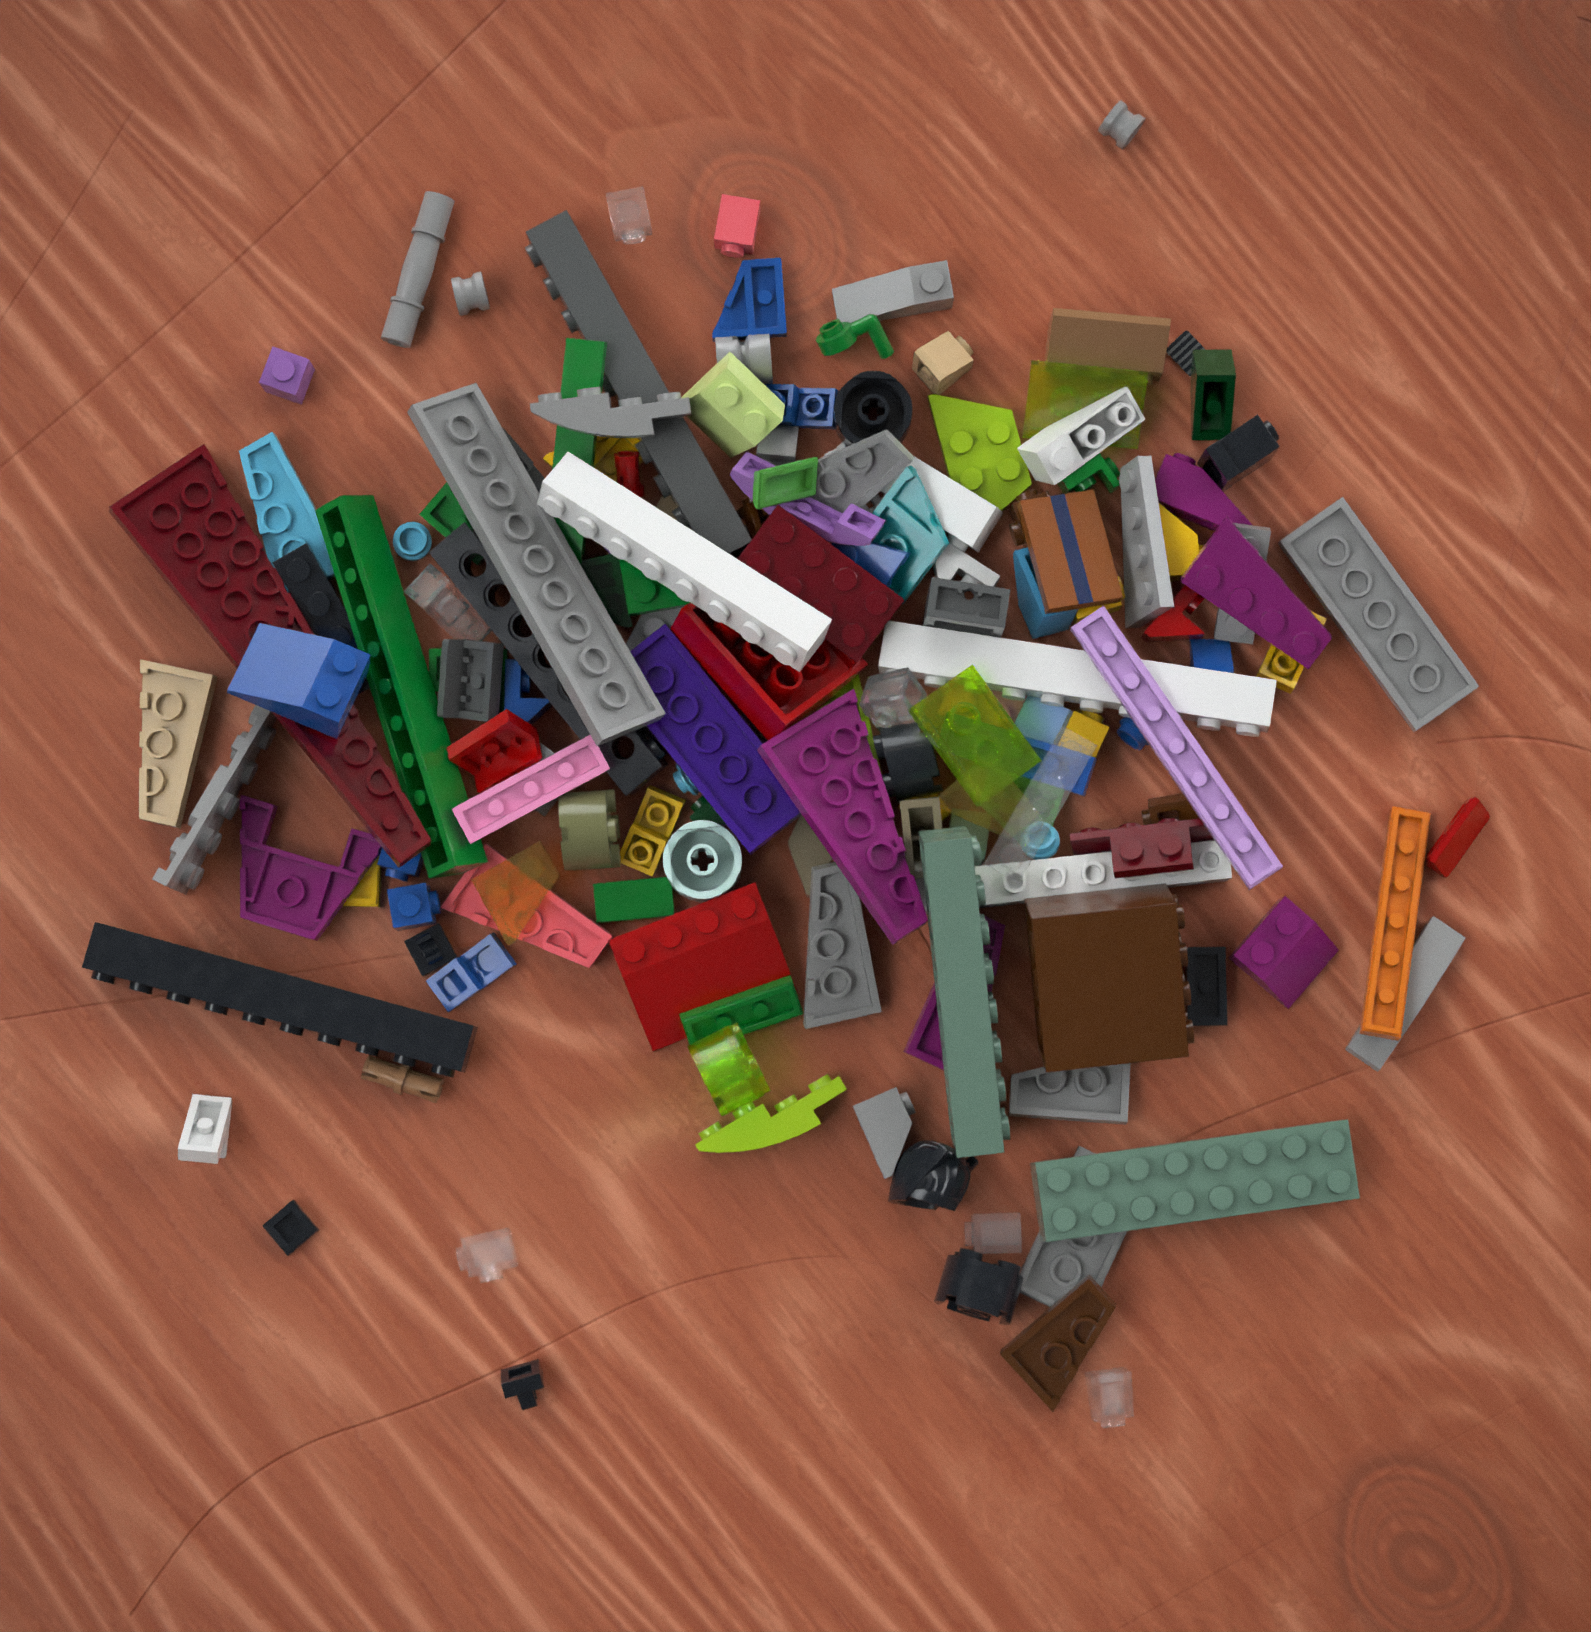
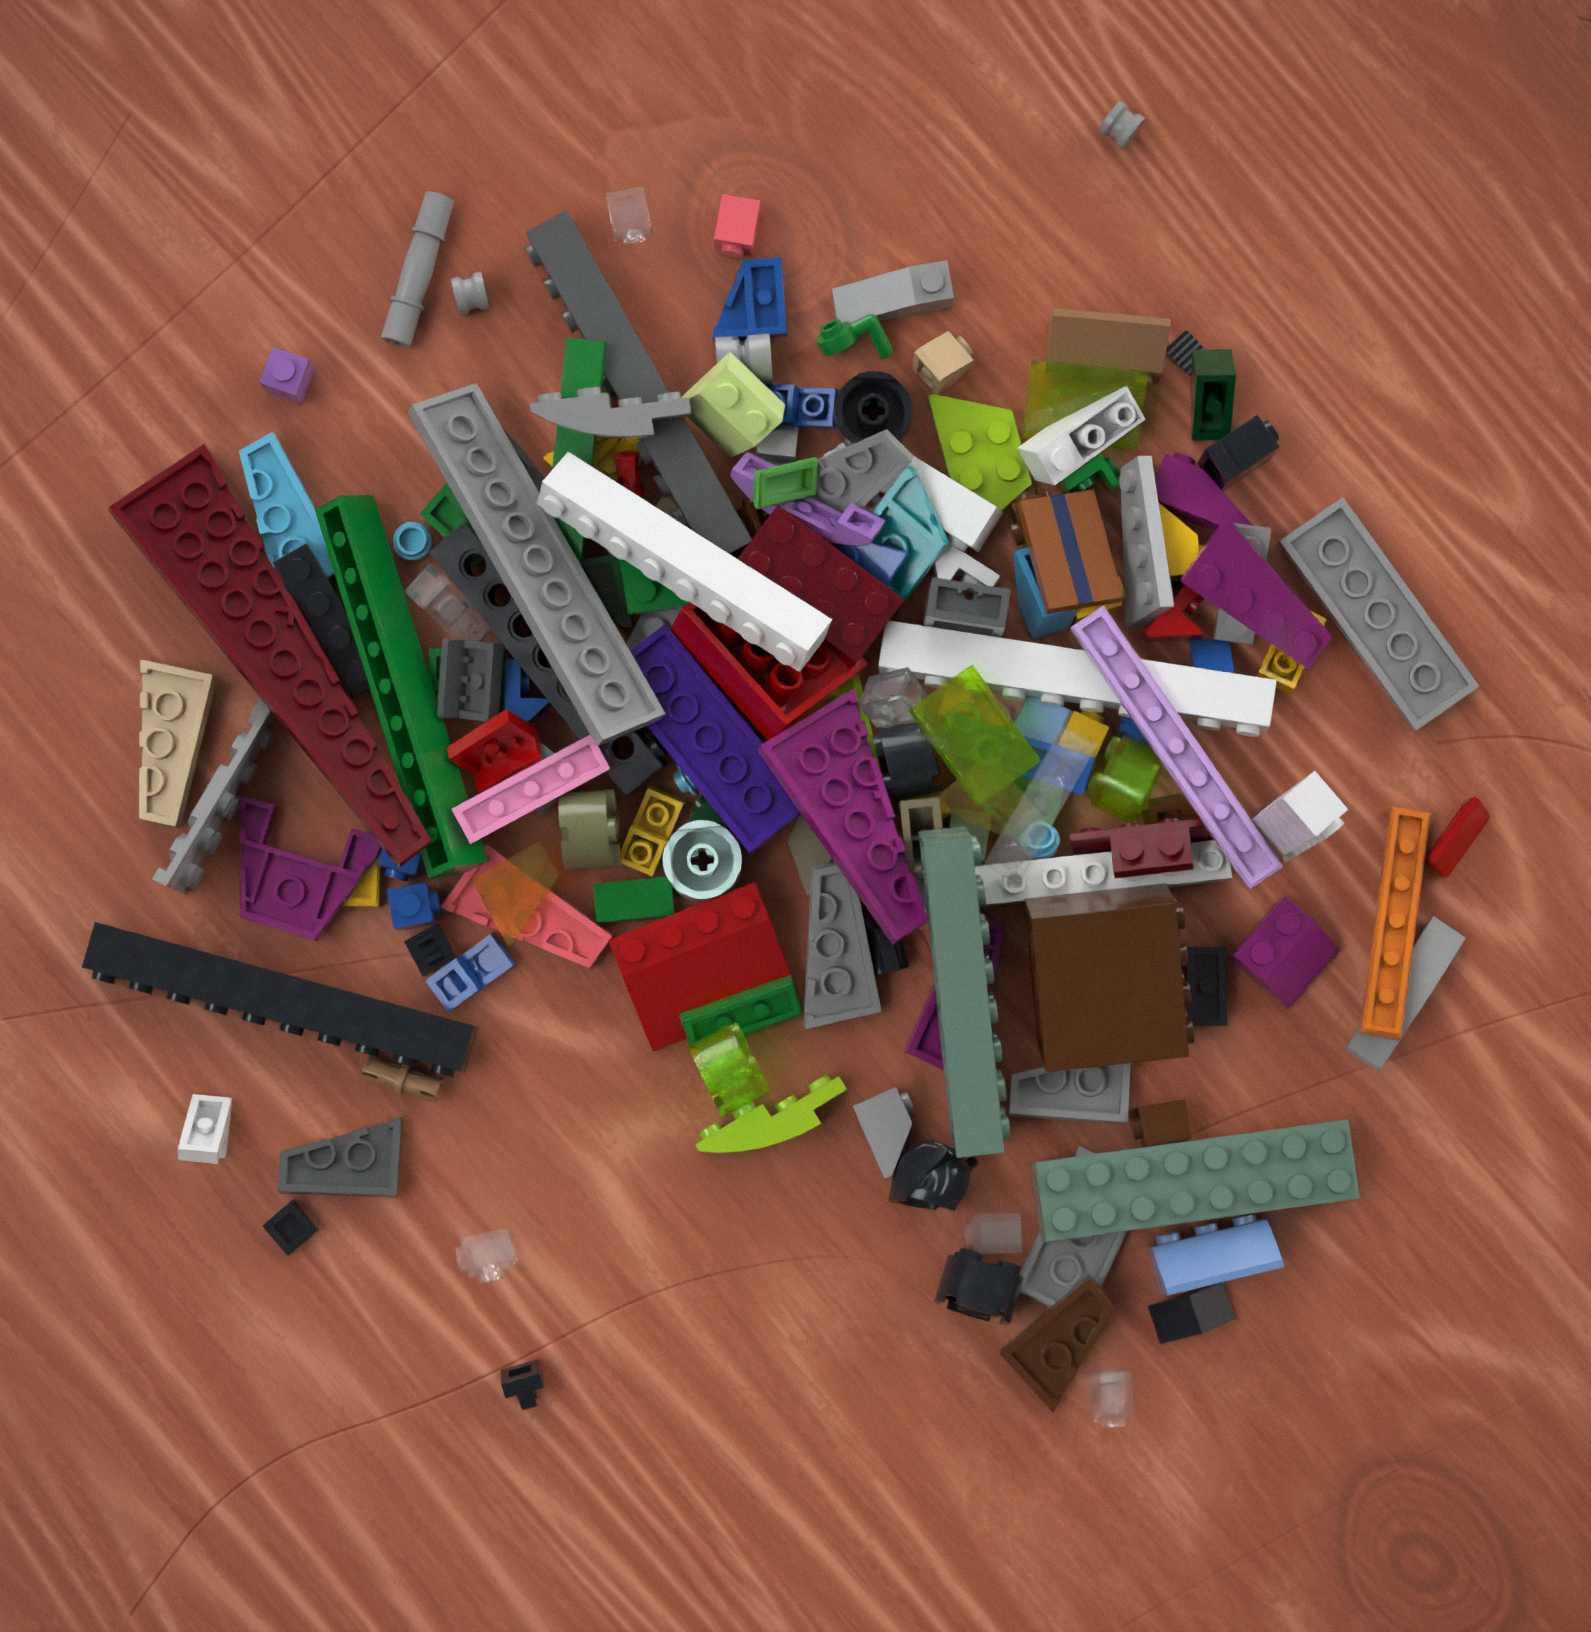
(301, 677): slope -> none
(348, 1165): none -> dark grey wing
(883, 954): none -> black piece
(1126, 779): none -> clear neon green brick
(1161, 1123): none -> reddish brown brick
(1191, 1313): none -> black slope
(1214, 1254): none -> medium blue slope
(1300, 817): none -> white brick

